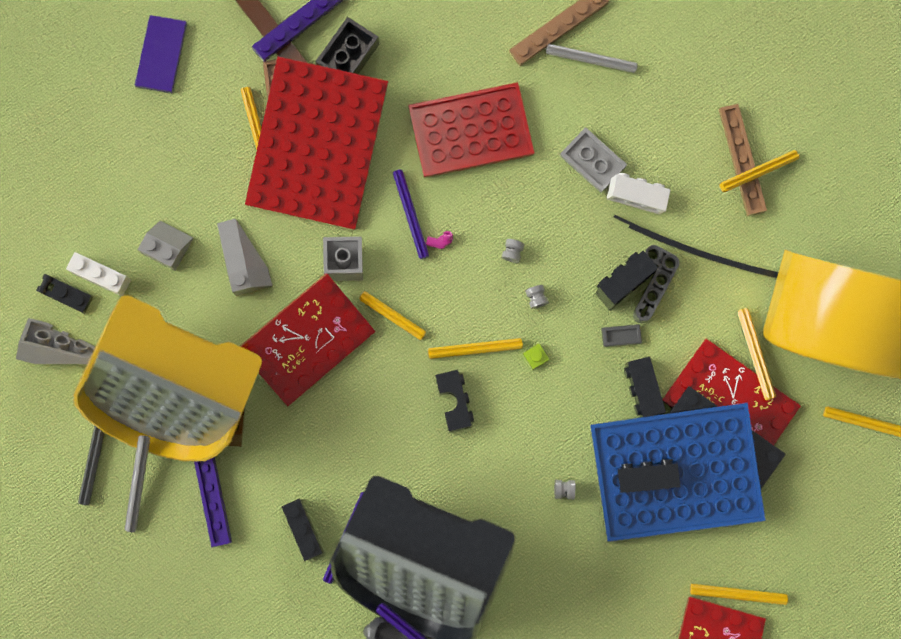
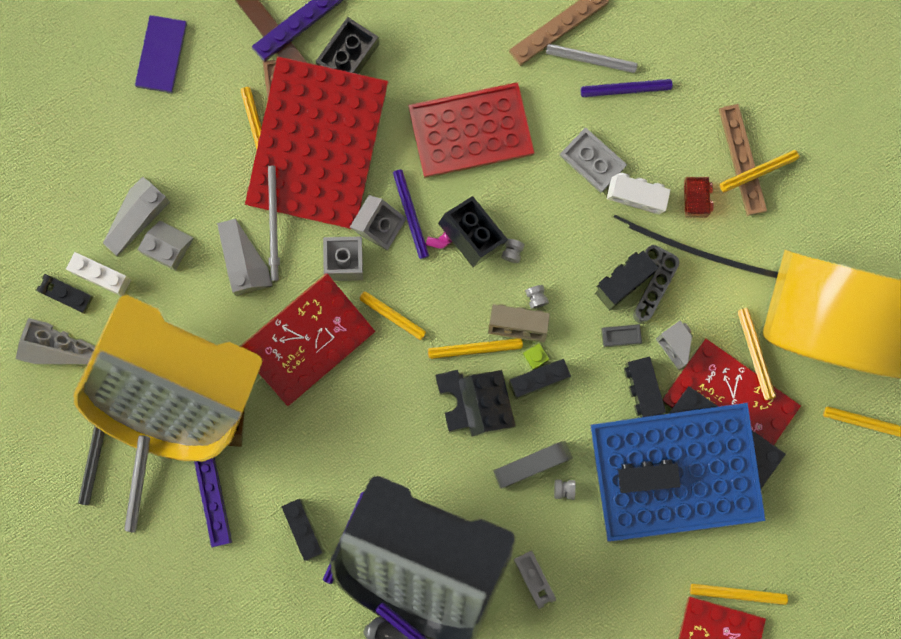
(136, 213): none -> light grey wedge
(274, 260): none -> light grey bar
(378, 222): none -> light grey slope
(472, 231): none -> black brick
(486, 403): none -> black brick
(518, 323): none -> dark tan brick
(533, 464): none -> dark grey beam
(534, 578): none -> light grey plate
(539, 378): none -> black brick
(626, 88): none -> dark purple axle
(676, 343): none -> light grey slope
(697, 197): none -> clear red brick

